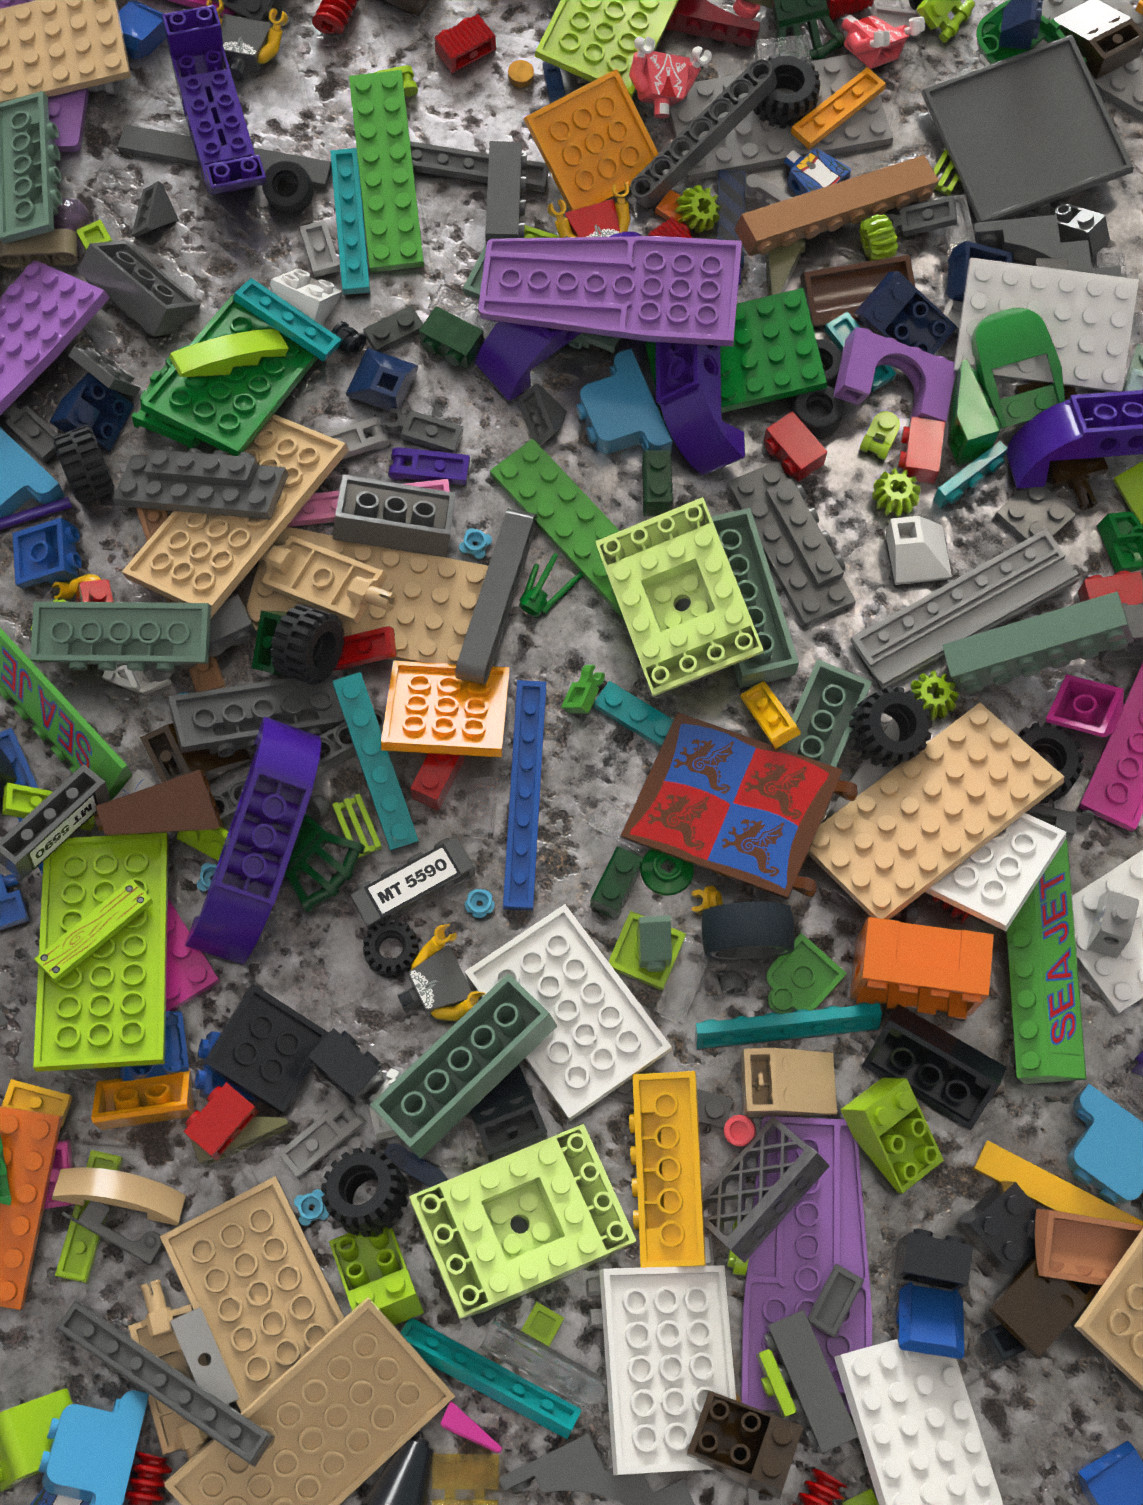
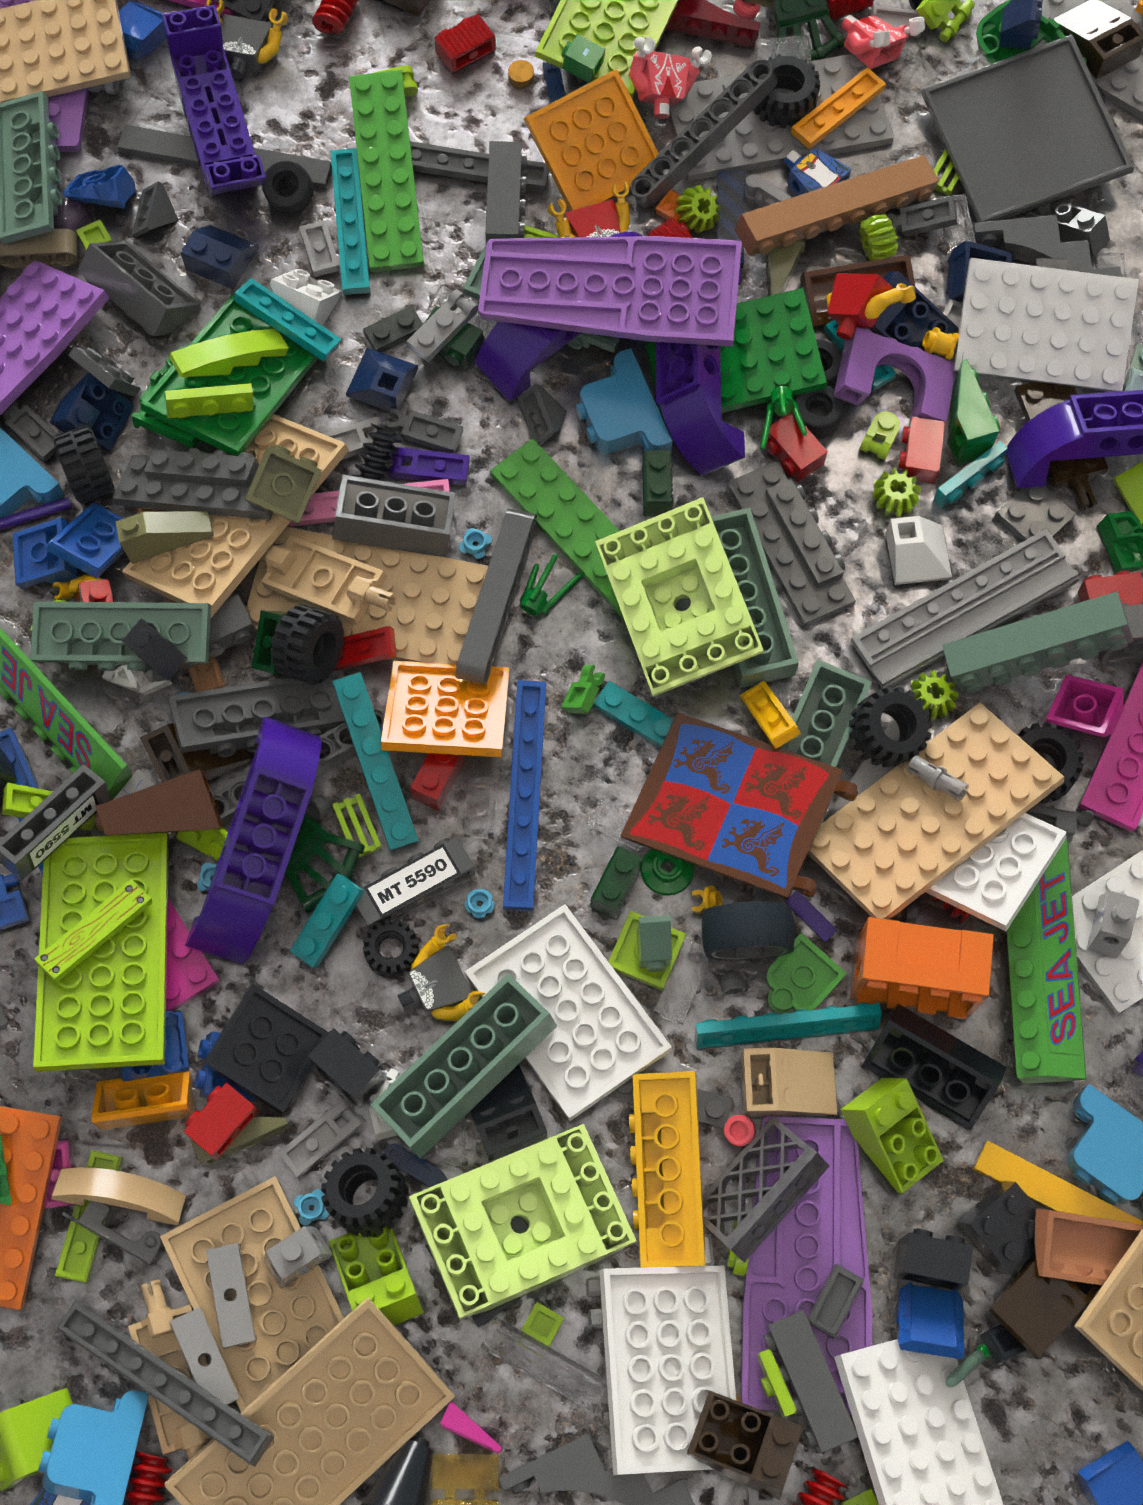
(36, 1099): yellow plate -> none
(89, 541): none -> blue tile
(102, 187): none -> blue slope
(154, 649): none -> black slope
(159, 532): none -> olive slope
(209, 400): none -> lime plate
(218, 255): none -> dark blue slope
(226, 1275): none -> light grey tile
(283, 483): none -> olive plate
(296, 1255): none -> light grey torso
(327, 920): none -> teal plate
(351, 341): black bush -> none
(378, 453): none -> black piece
(442, 326): none -> light grey plate
(491, 1379): teal plate -> none
(583, 58): none -> brick
(781, 404): none -> green plant
(811, 916): none -> dark purple window
(861, 299): none -> red torso
(938, 778): none -> light grey pin
(940, 343): none -> yellow brick
(967, 1366): none -> sand green piece
(1008, 339): green slope -> none

